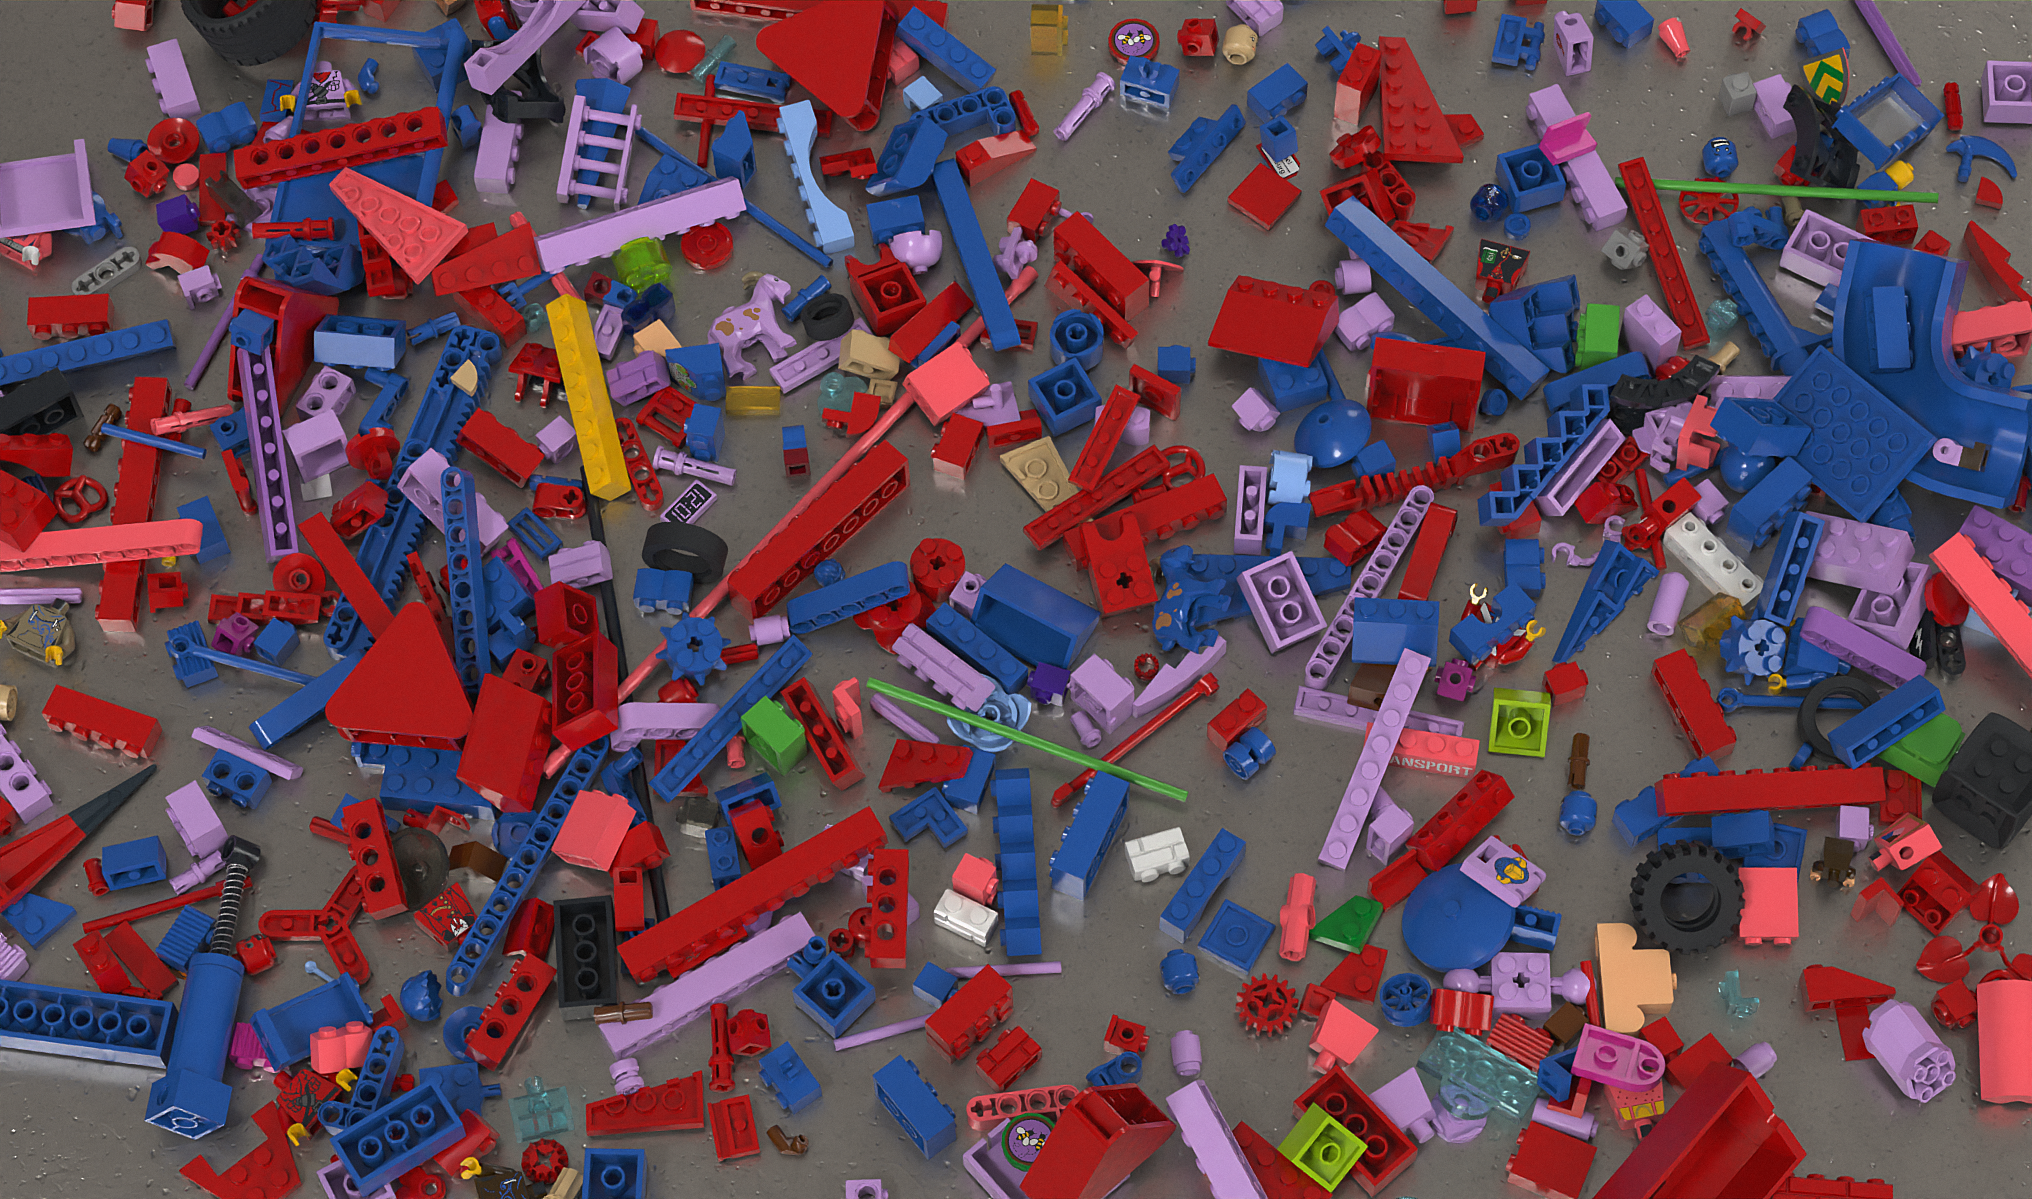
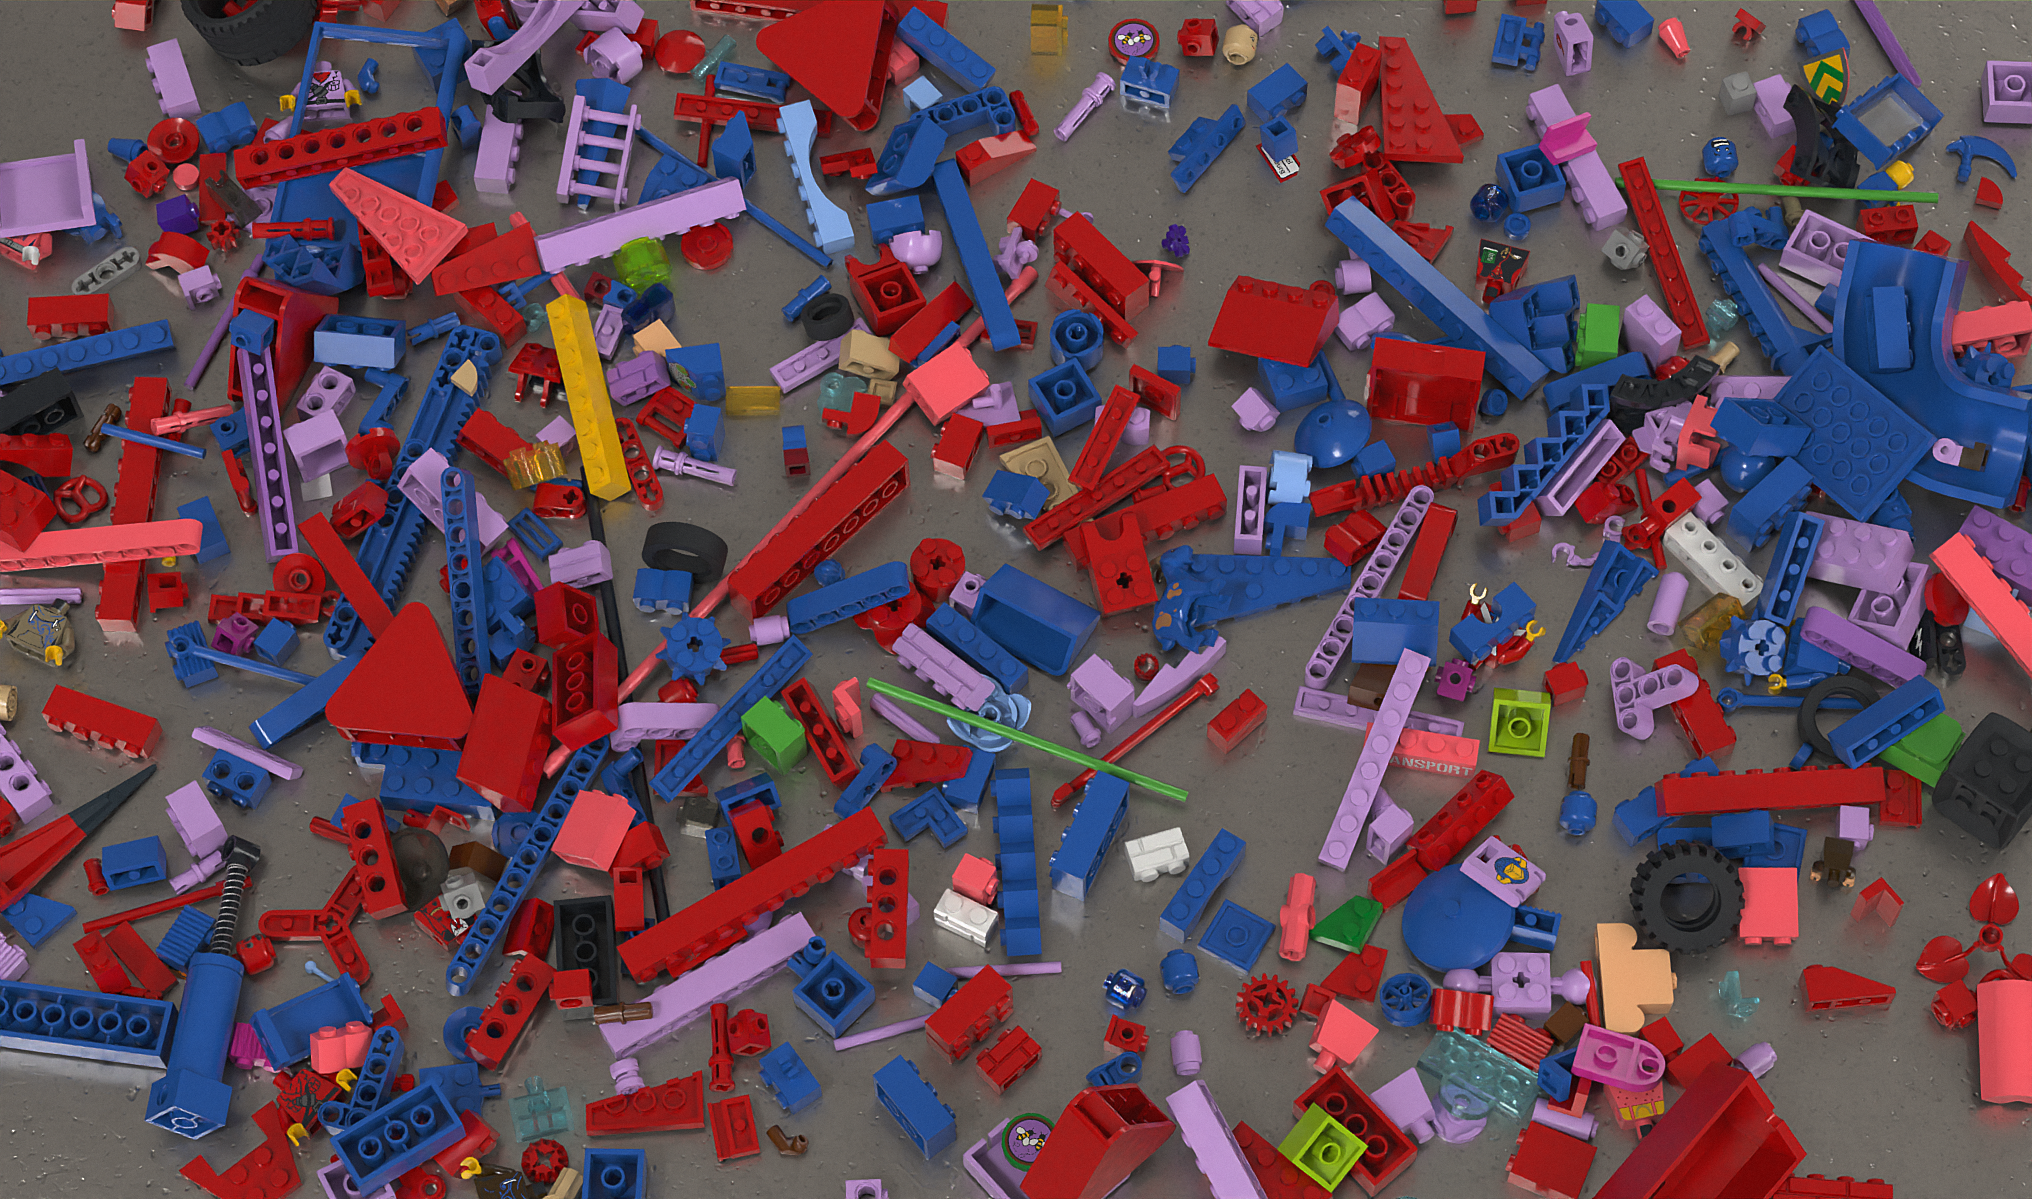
(270, 106): blue tile -> none
(421, 996): blue hair -> none
(434, 602): red wing -> none
(461, 896): none -> light grey brick
(535, 465): none -> clear yellow brick
(571, 989): none -> red brick
(690, 504): tile -> none
(751, 323): lavender animal -> none
(835, 939): red bush -> none
(877, 770): none -> blue beam
(1015, 495): none -> blue brick
(1021, 1101): coral beam -> none
(1049, 684): dark purple brick -> none
(1125, 989): none -> clear blue head
(1252, 750): blue wheel -> none
(1264, 196): red tile -> none
(1281, 602): lavender brick -> none
(1522, 565): blue brick -> none
(1640, 693): none -> lavender beam
(1795, 298): none -> lavender bar
(1851, 1026): red sticker -> none
(1904, 843): coral torso -> none
(1909, 1050): lavender brick -> none
(1938, 892): red slope -> none
(1953, 106): red axle -> none

